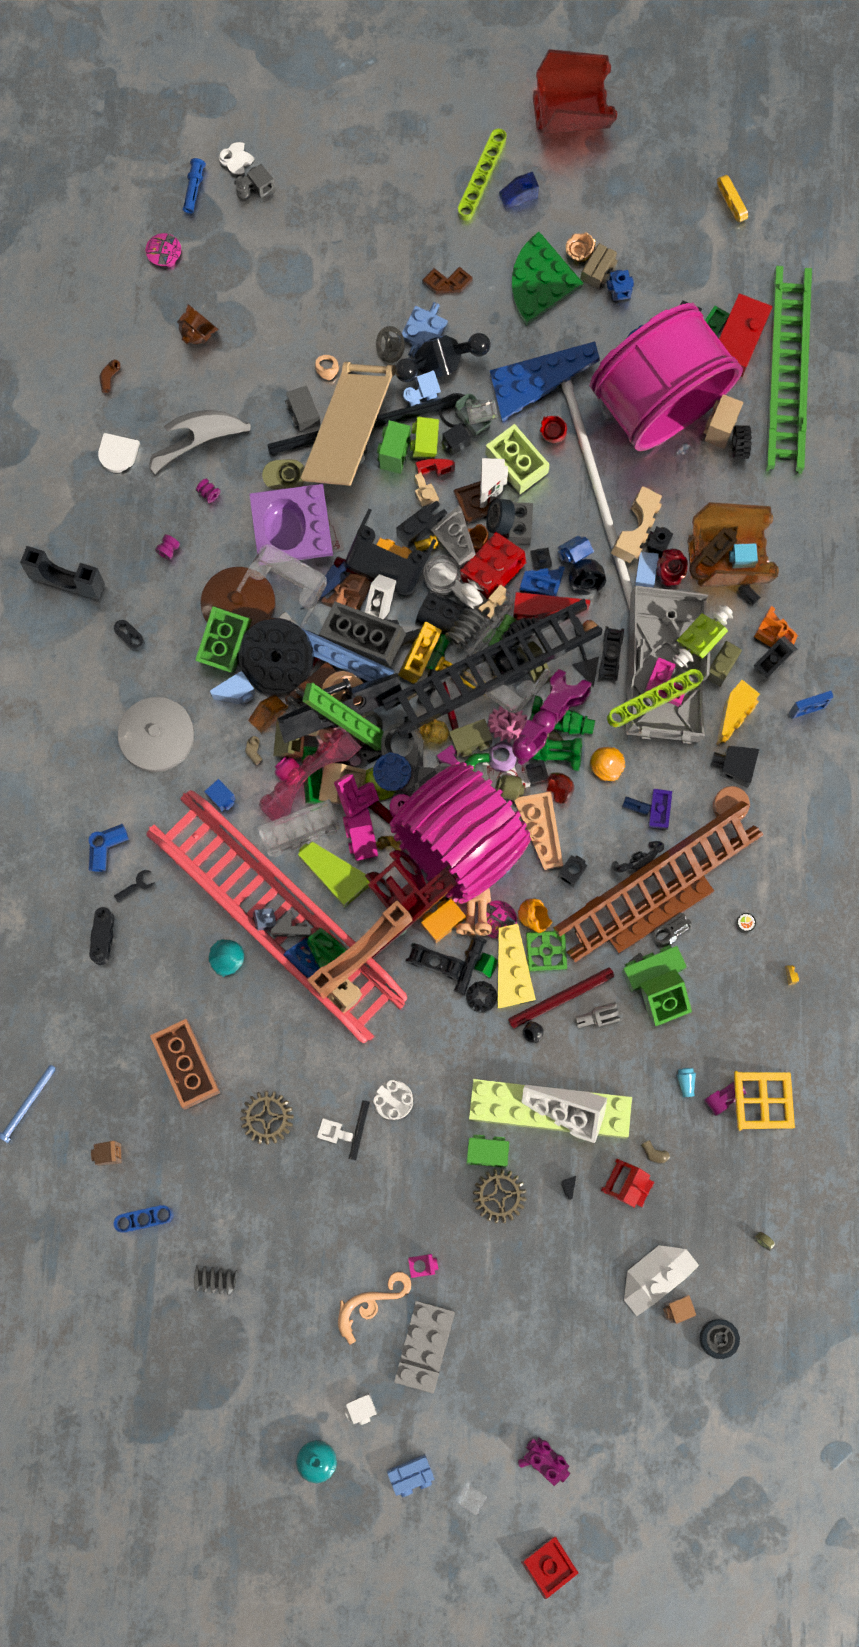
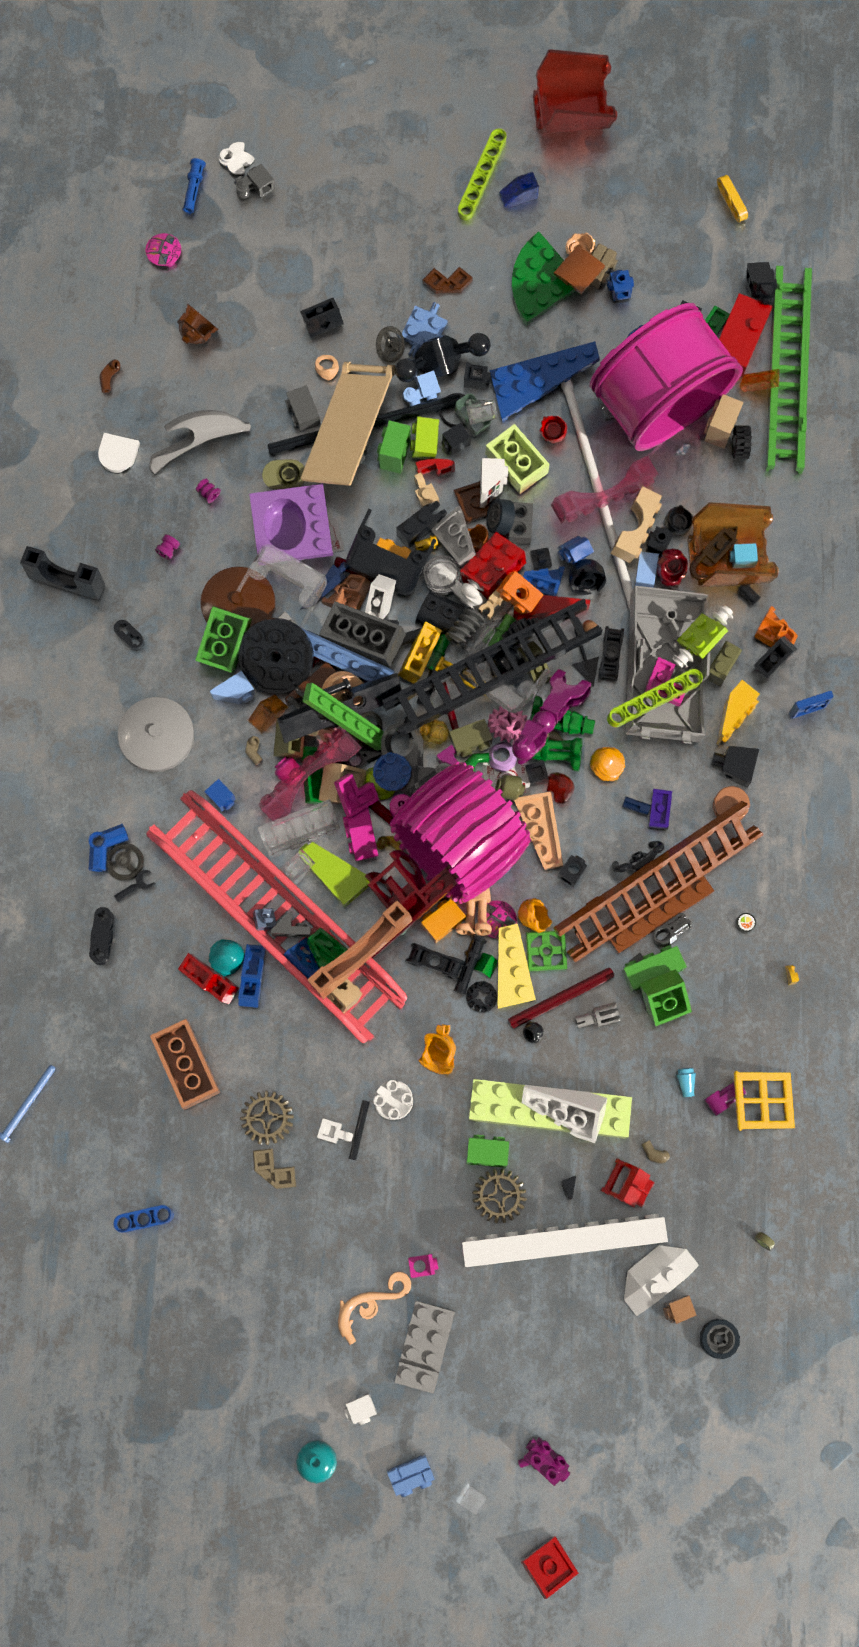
(106, 1153): medium nougat slope -> none
(121, 855): none -> clear smoke piece
(208, 979): none -> red slope
(214, 1280): dark grey piece -> none
(251, 976): none -> blue slope
(265, 1167): none -> dark tan tile
(297, 866): none -> clear slope
(322, 317): none -> black brick
(439, 1051): none -> light orange helmet
(476, 376): none -> black window
(529, 594): none -> orange brick
(563, 1242): none -> white brick
(573, 503): none -> clear pink arch
(579, 269): none -> dark orange slope
(678, 520): none -> black hair
(760, 380): none -> clear orange slope
(761, 281): none -> black hinge

